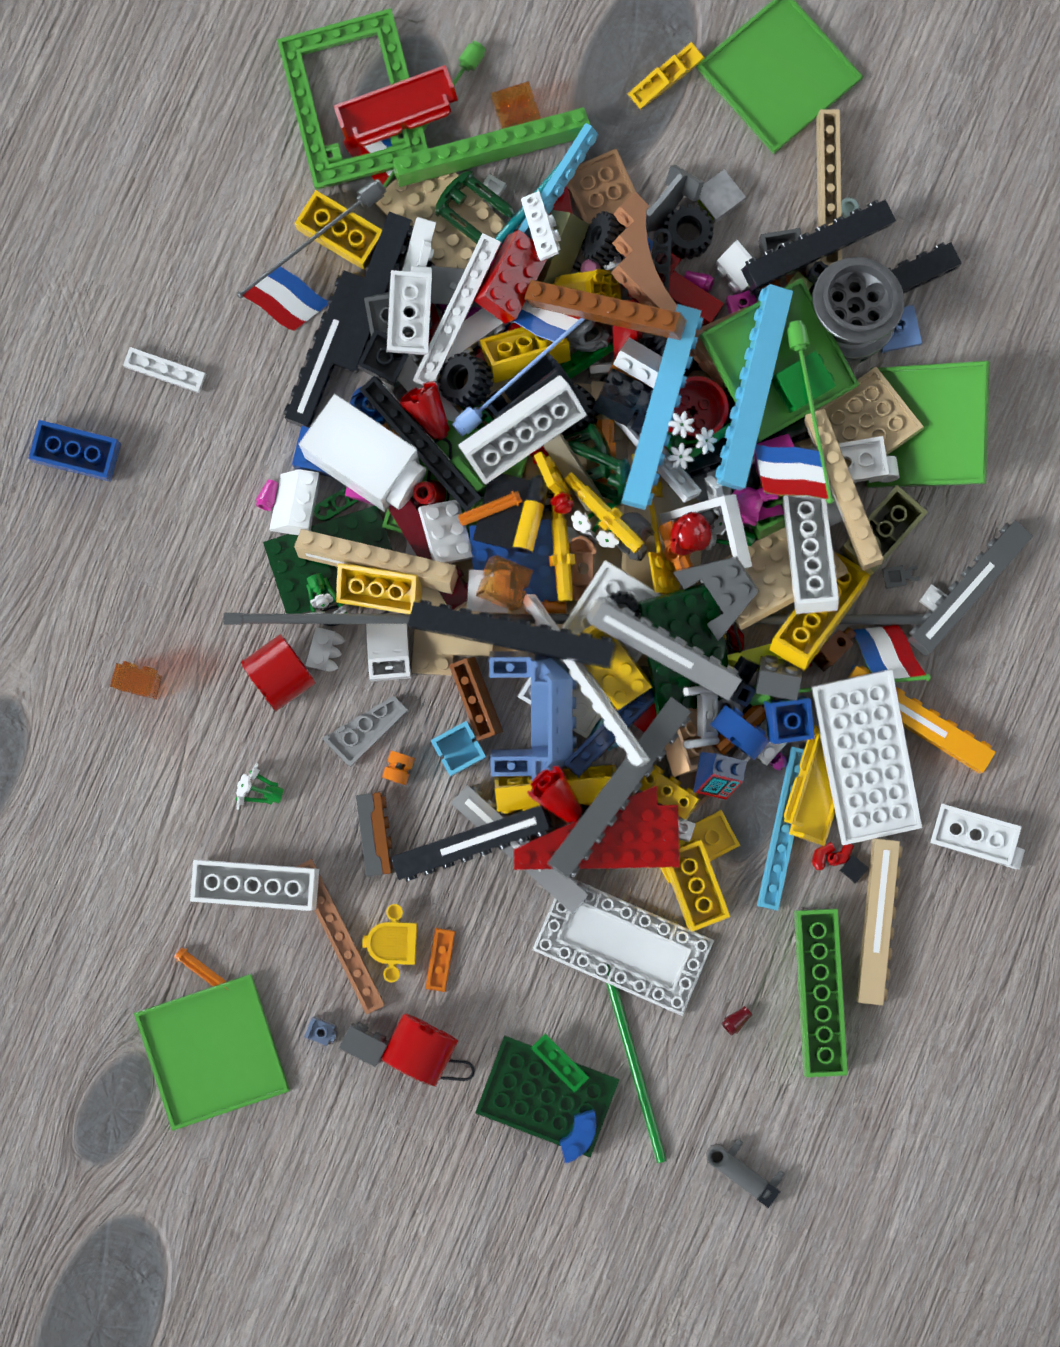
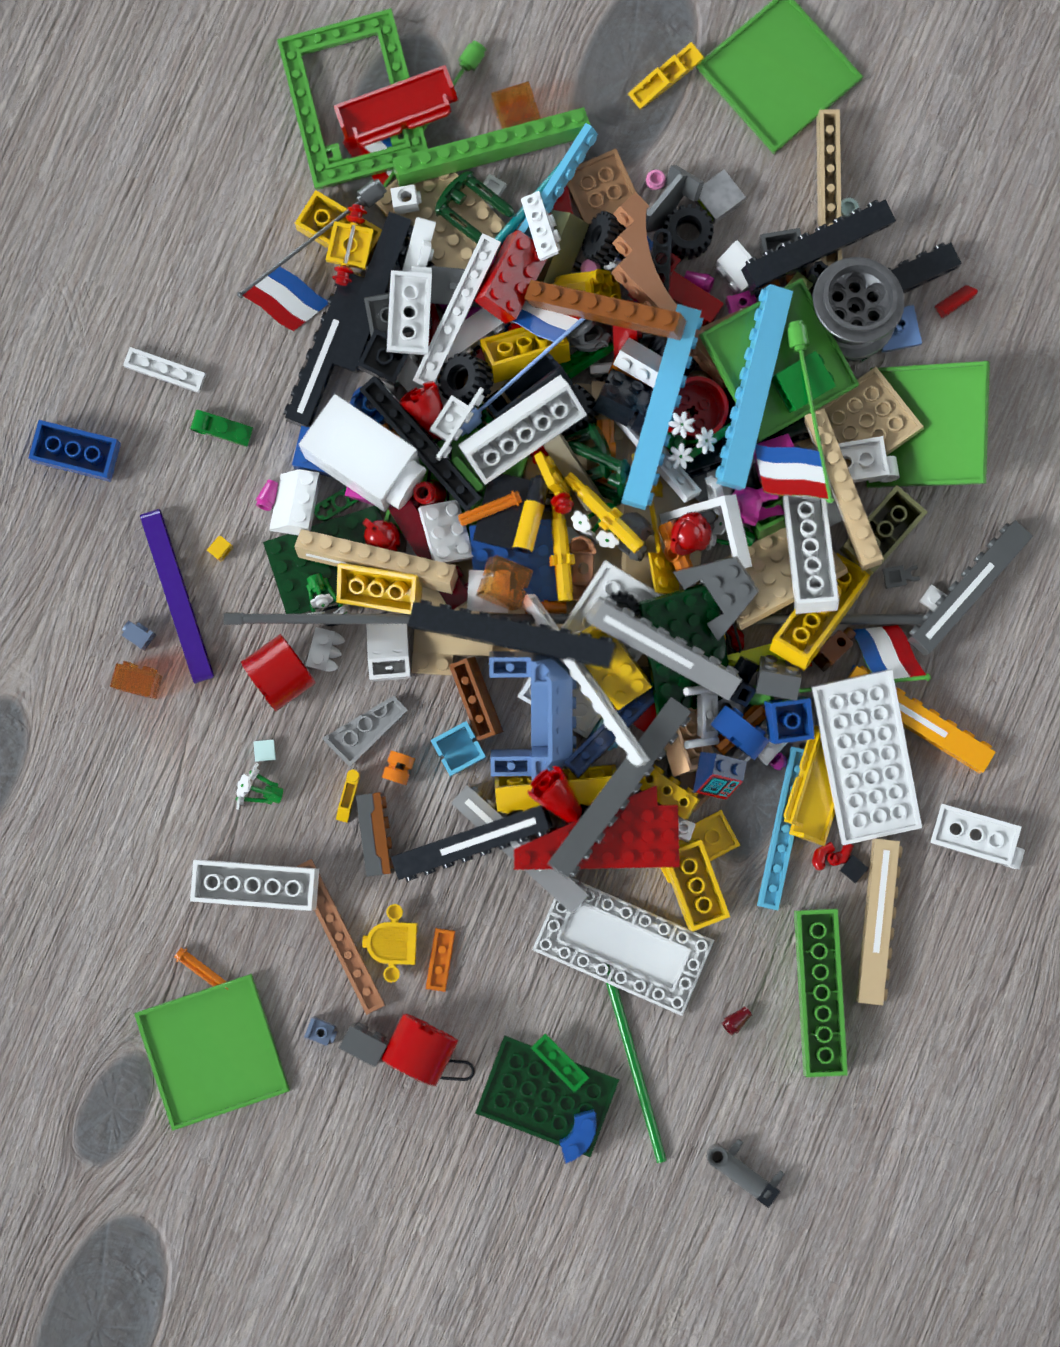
(138, 635): none -> sand blue brick
(177, 596): none -> dark purple beam
(220, 427): none -> green plate
(220, 548): none -> yellow slope
(264, 750): none -> light aqua tile
(348, 796): none -> yellow piece
(349, 245): none -> yellow plate
(381, 534): none -> red helmet
(400, 193): none -> white brick
(451, 420): none -> white bracket
(655, 179): none -> bright pink plate
(955, 300): none -> red slope

